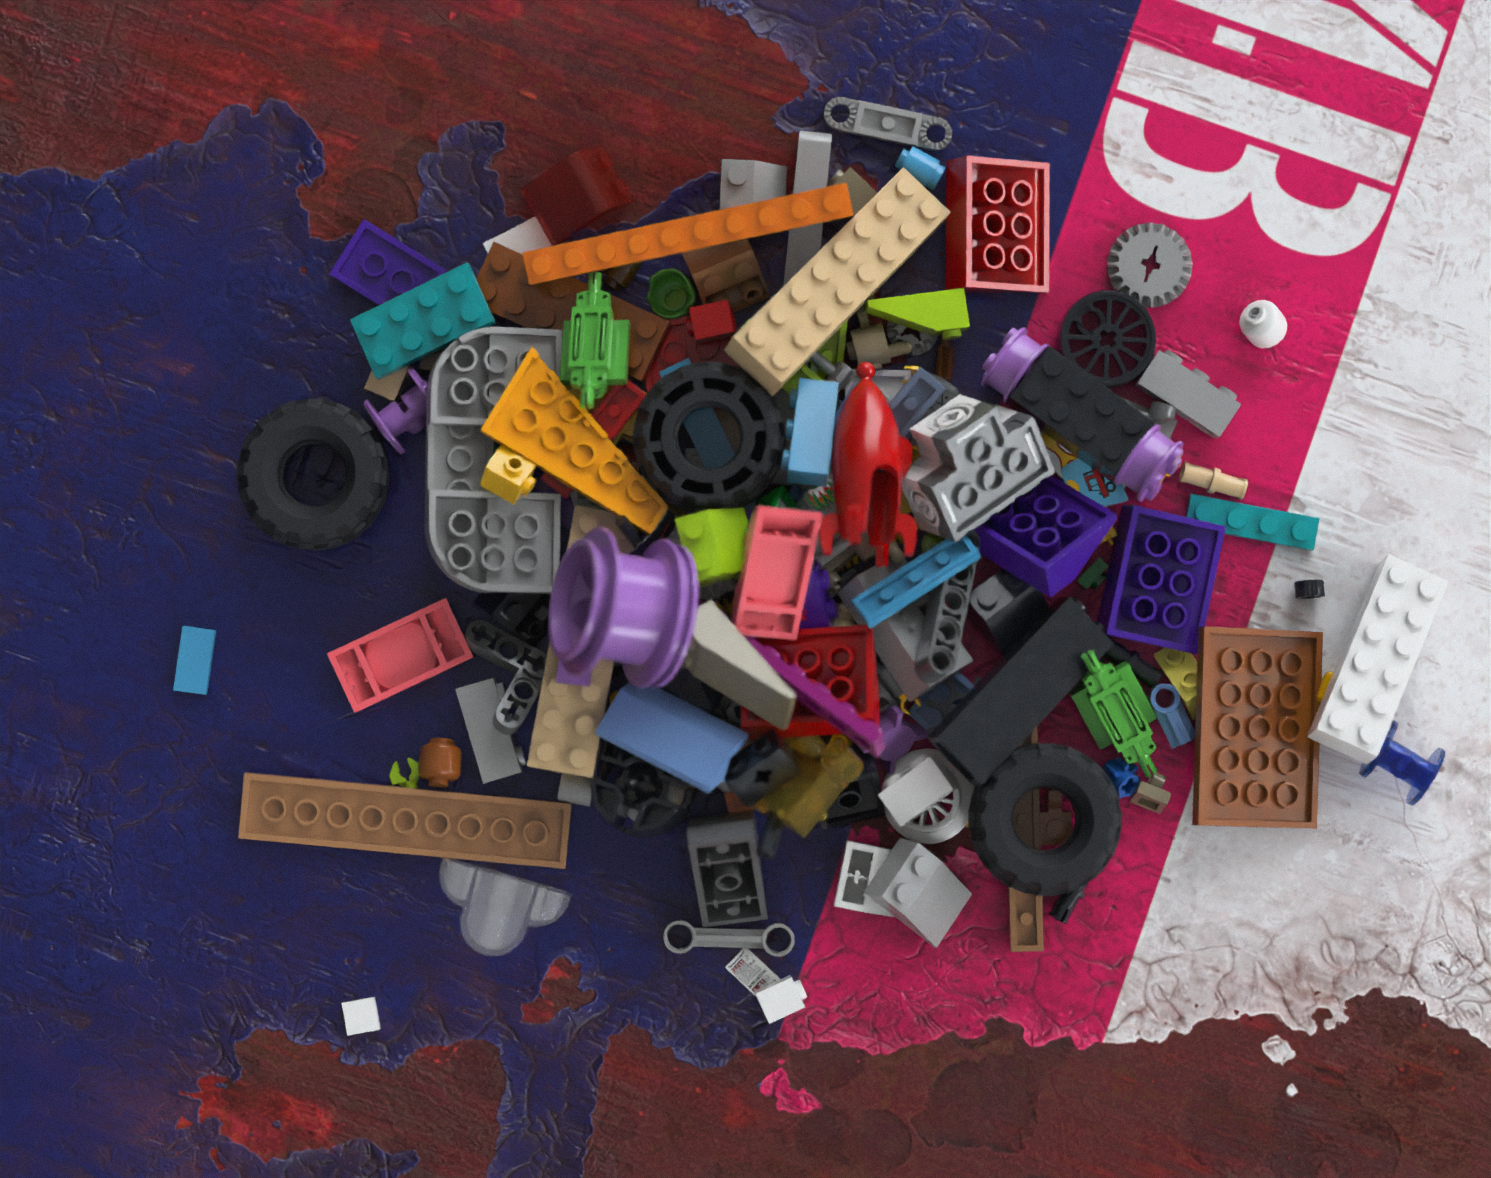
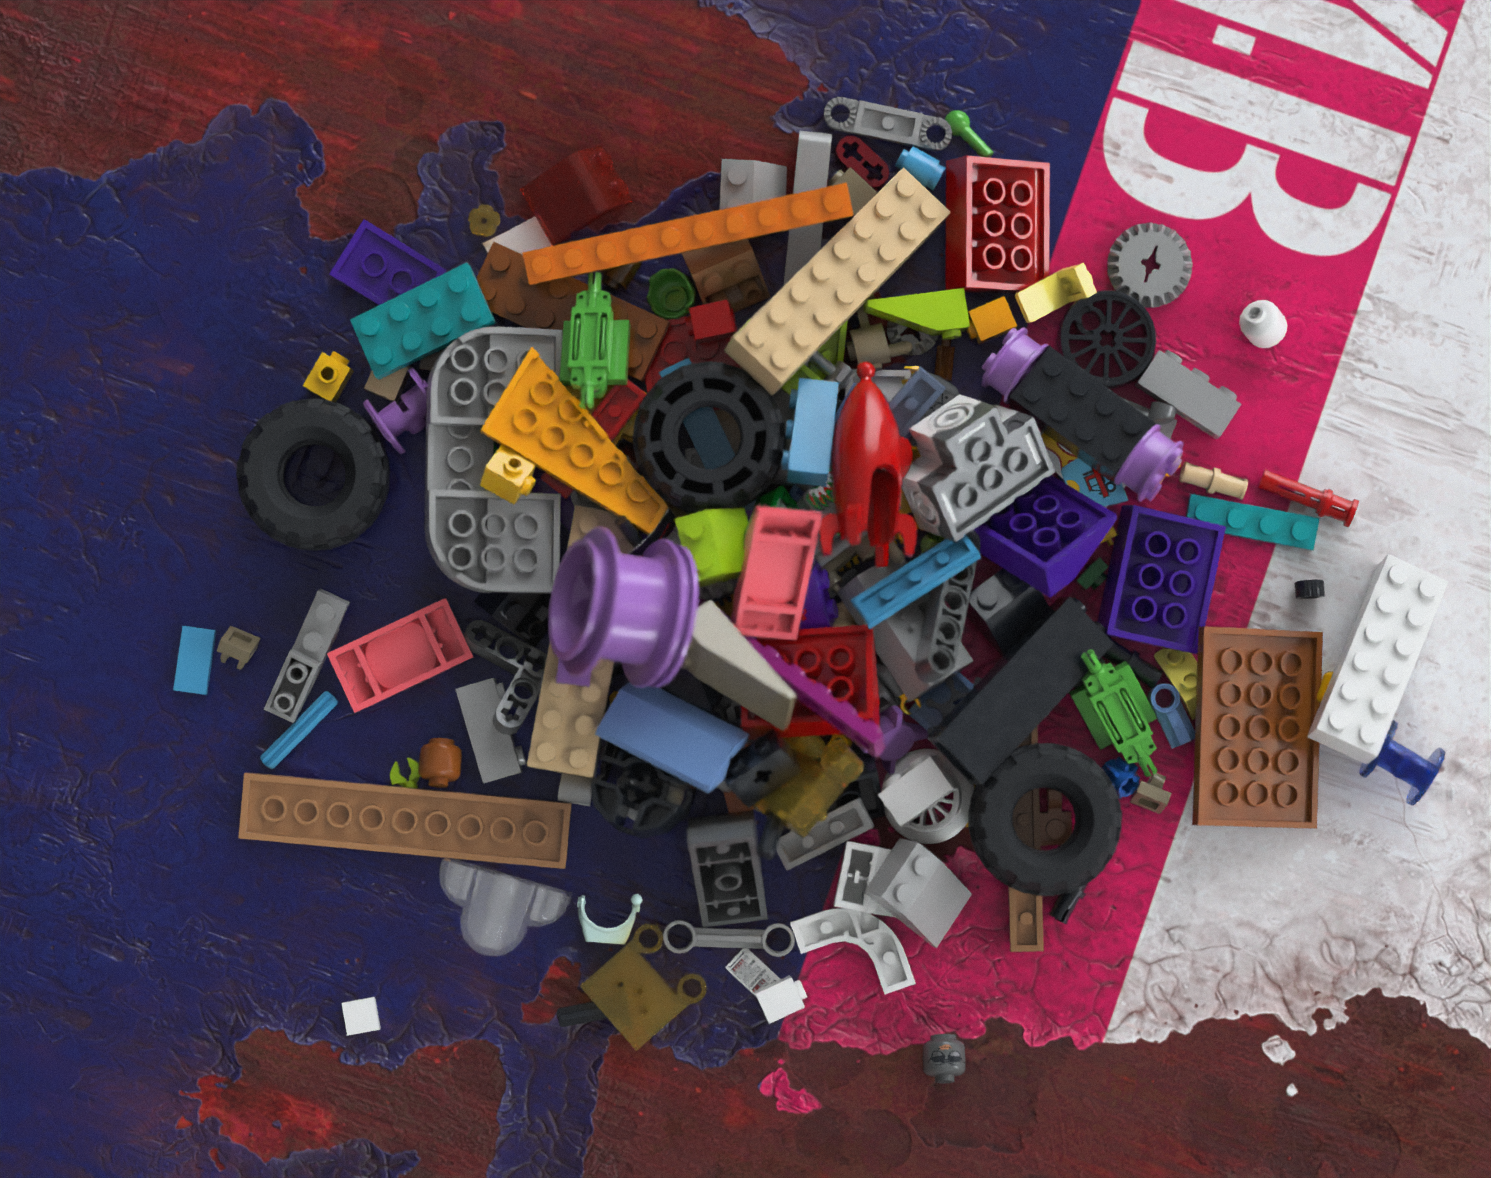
(238, 645): none -> dark tan tile
(298, 730): none -> dark azure axle
(307, 656): none -> light grey slope
(329, 376): none -> yellow brick
(489, 227): none -> clear yellow plate
(614, 935): none -> light aqua helmet
(632, 993): none -> clear yellow piece
(836, 829): none -> light grey plate
(860, 929): none -> white plate
(867, 155): none -> dark red beam
(943, 1058): none -> dark grey head
(960, 126): none -> bright green bar
(990, 320): none -> light orange brick
(1055, 291): none -> light yellow bracket
(1270, 482): none -> red pin

